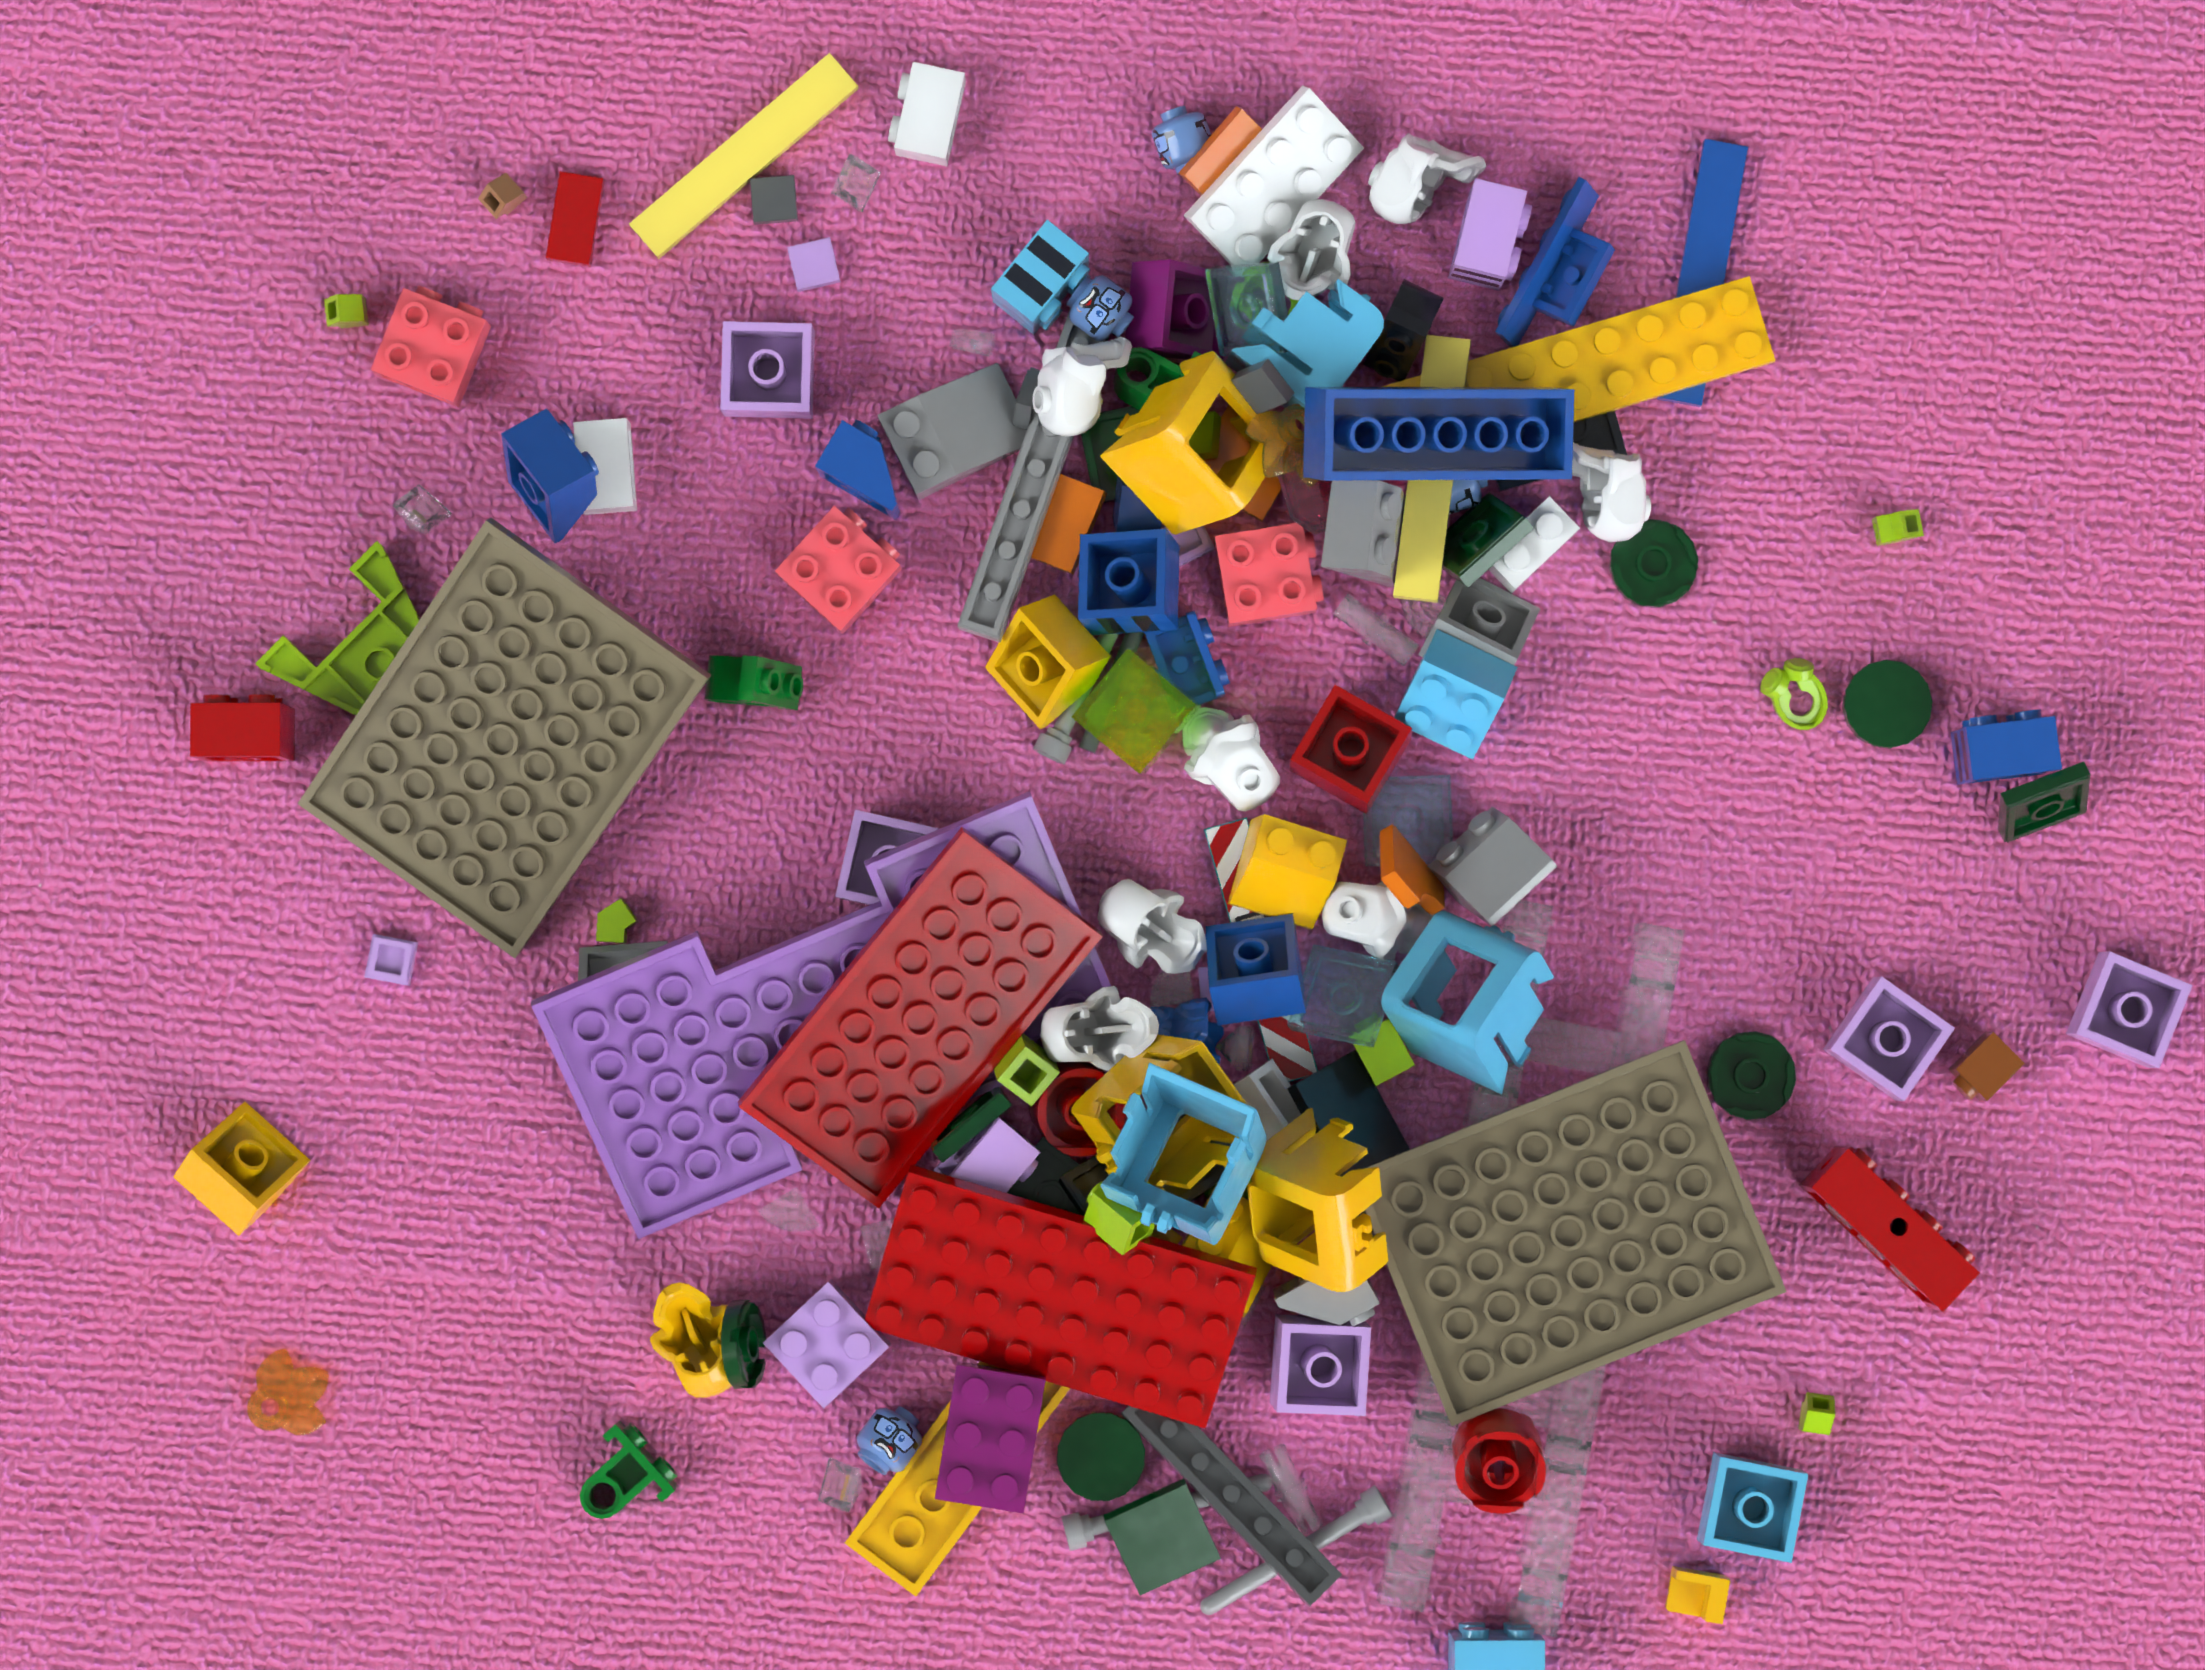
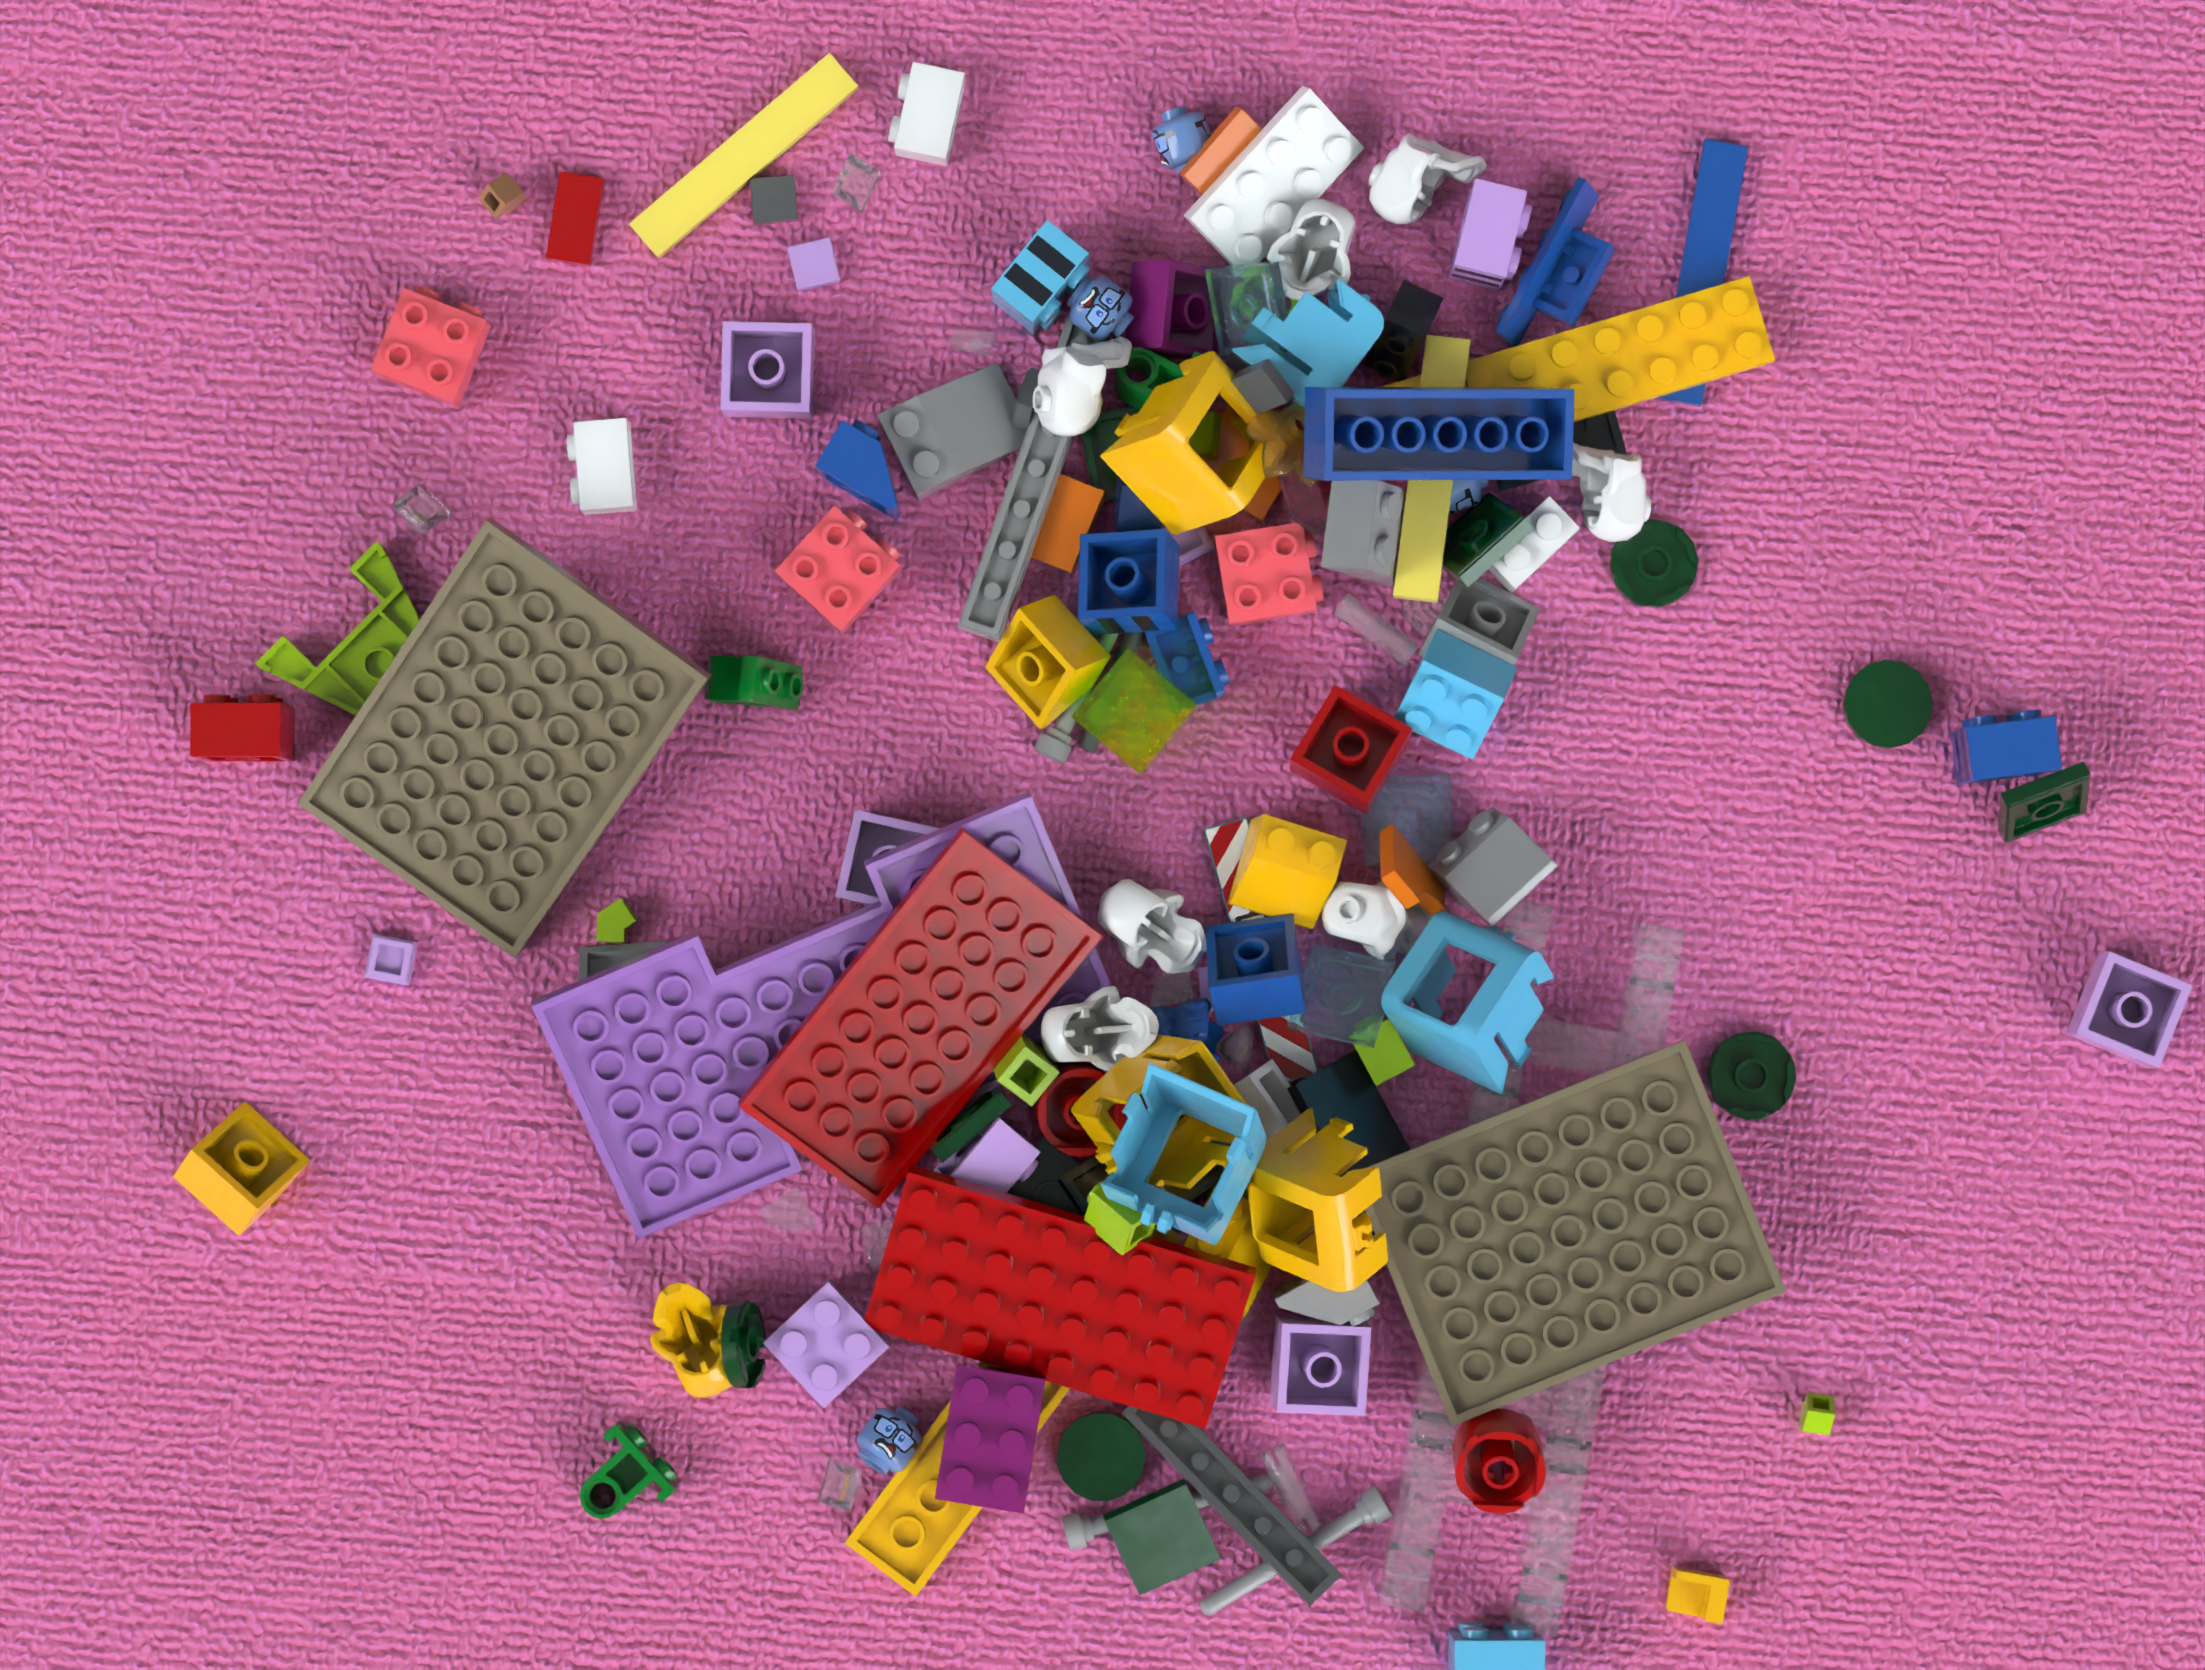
(292, 1390): clear yellow plate -> none
(346, 311): lime piece -> none
(549, 472): blue slope -> none
(1229, 757): white head -> none
(1752, 1507): medium azure brick -> none
(1776, 684): lime piece -> none
(1889, 1038): lavender brick -> none
(1897, 527): lime piece -> none
(1913, 1248): red brick -> none
(1984, 1067): dark orange brick -> none

